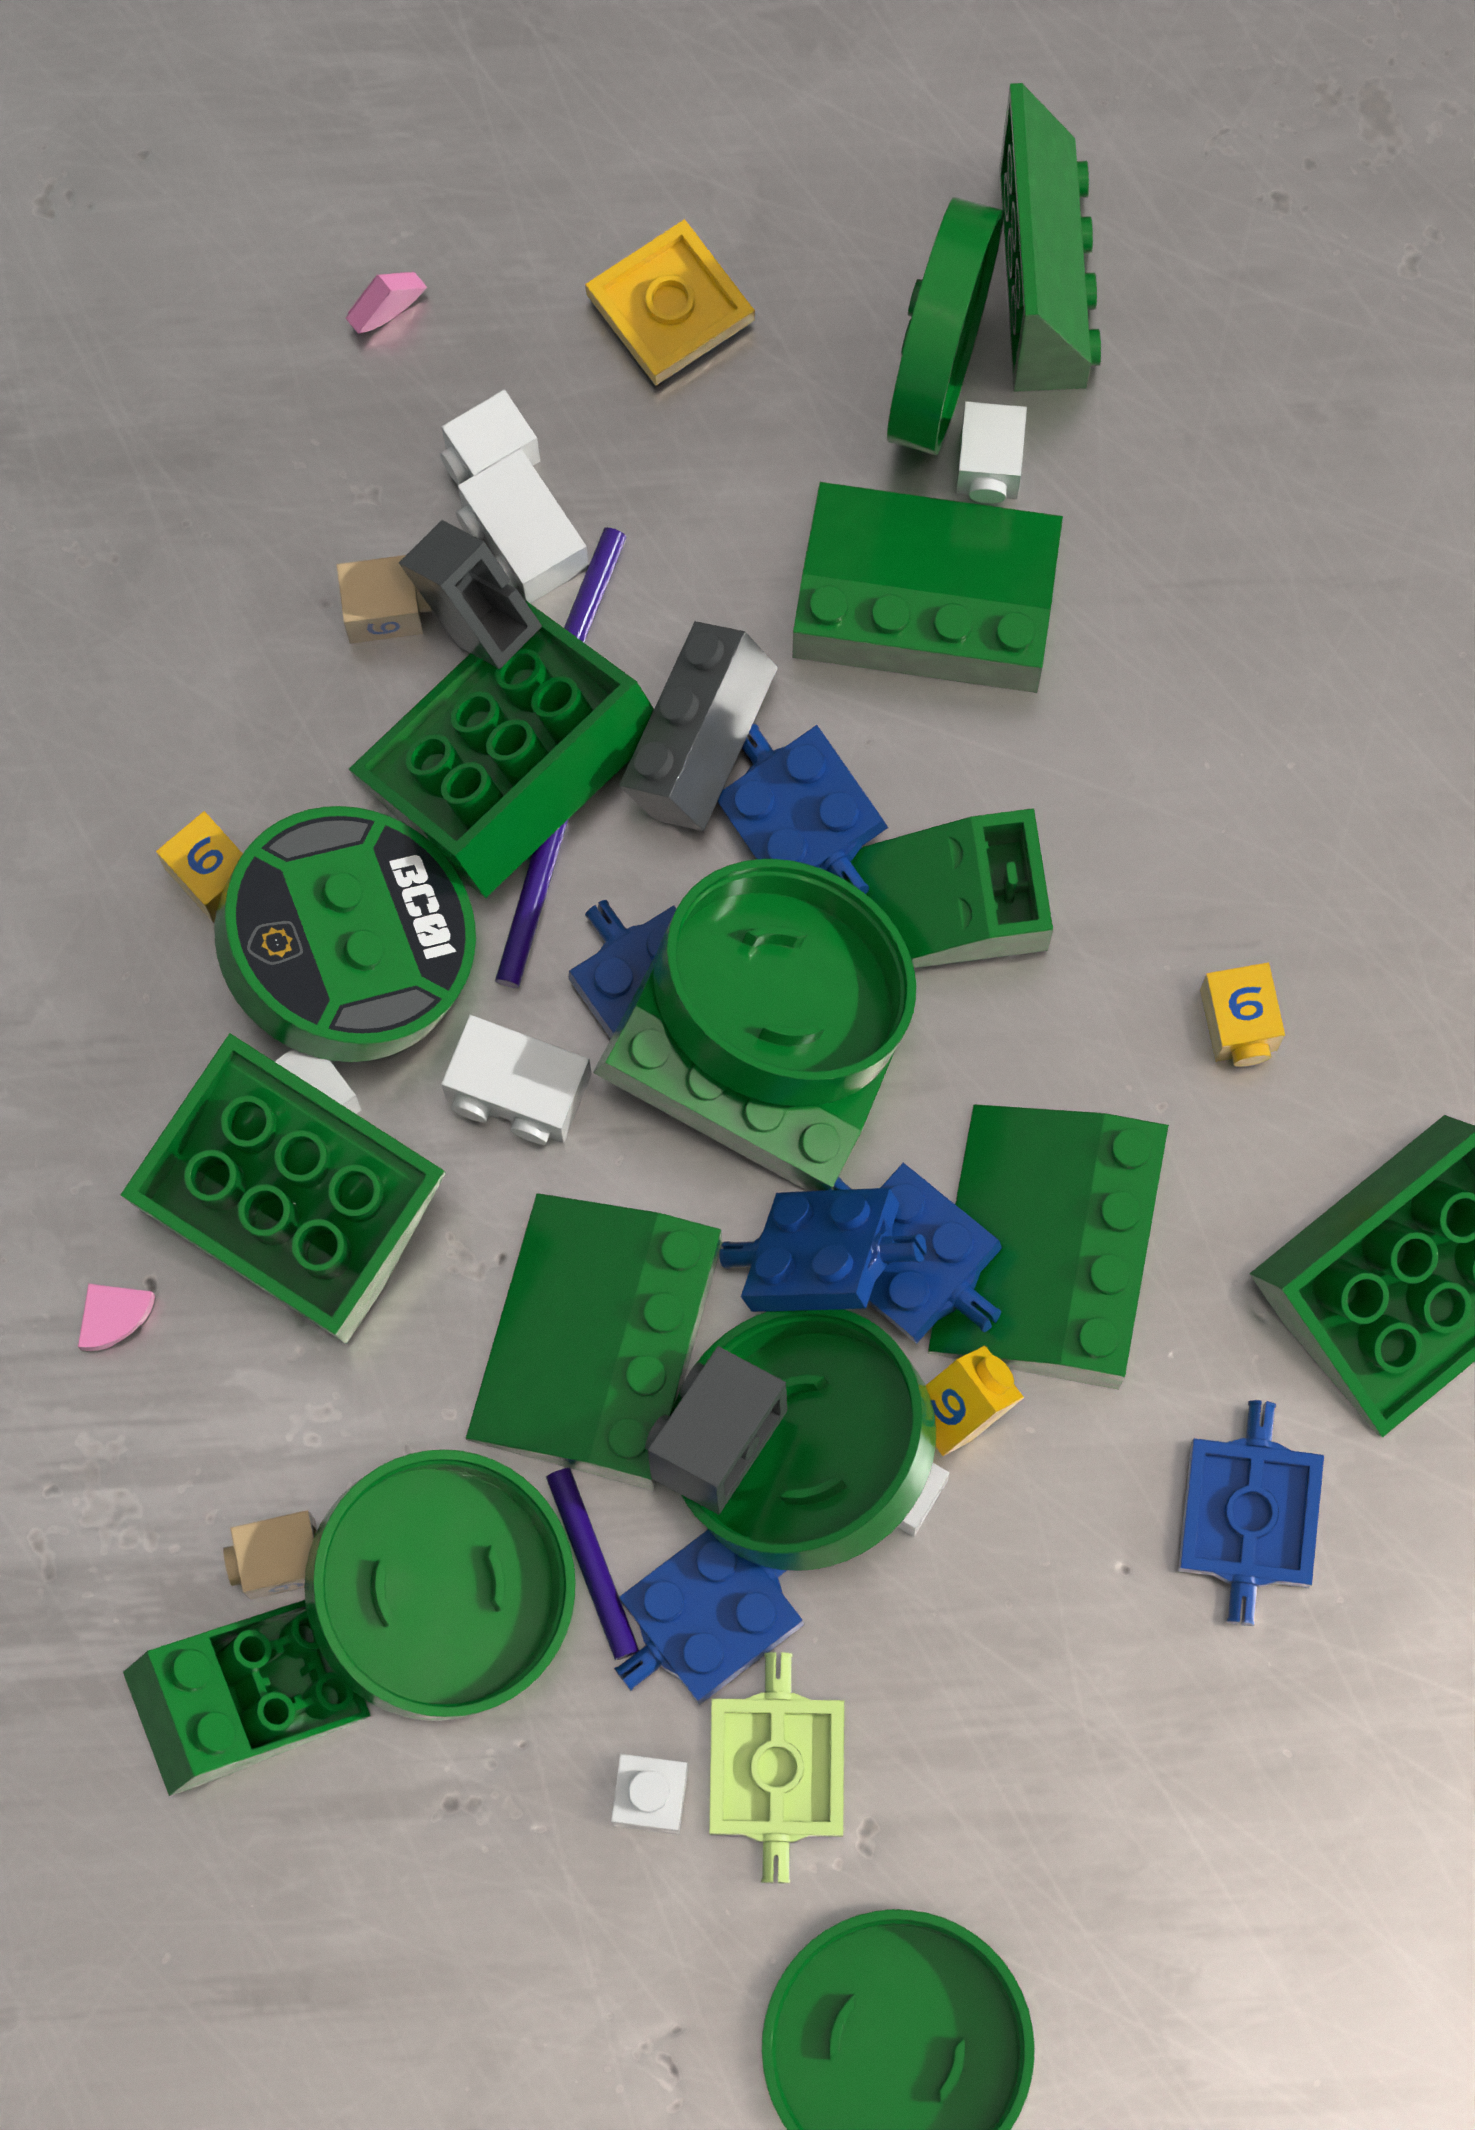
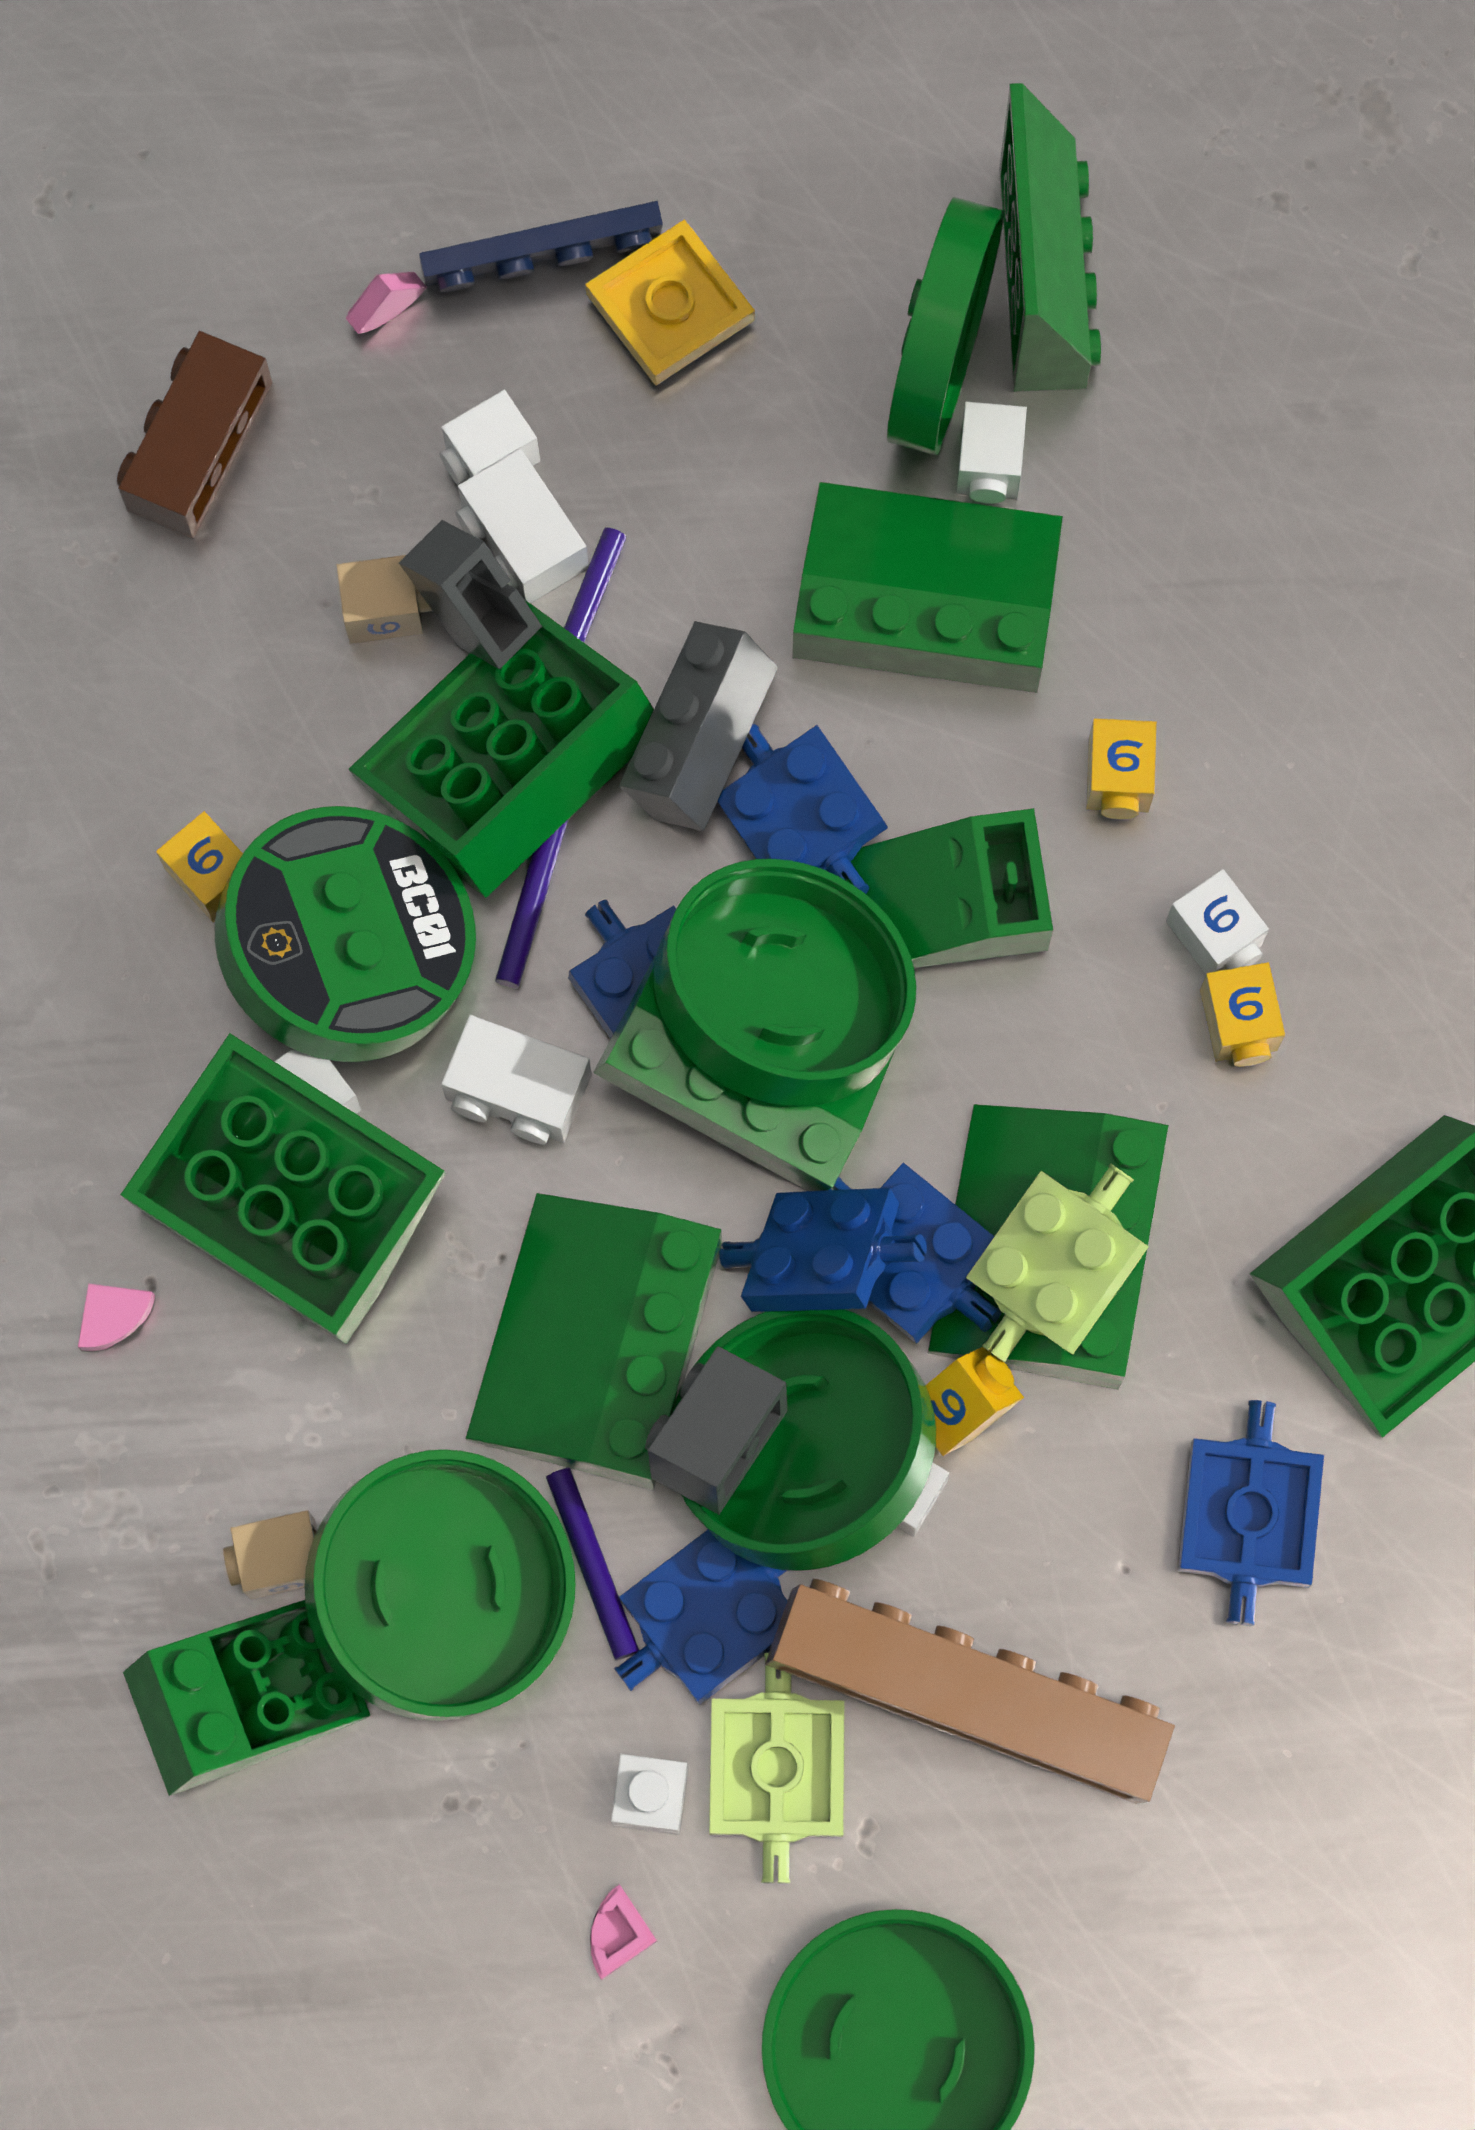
(194, 433): none -> reddish brown brick
(516, 252): none -> dark blue plate
(617, 1933): none -> bright pink tile
(970, 1693): none -> medium nougat brick
(1057, 1262): none -> yellowish green plate
(1121, 767): none -> yellow brick
(1218, 925): none -> white brick

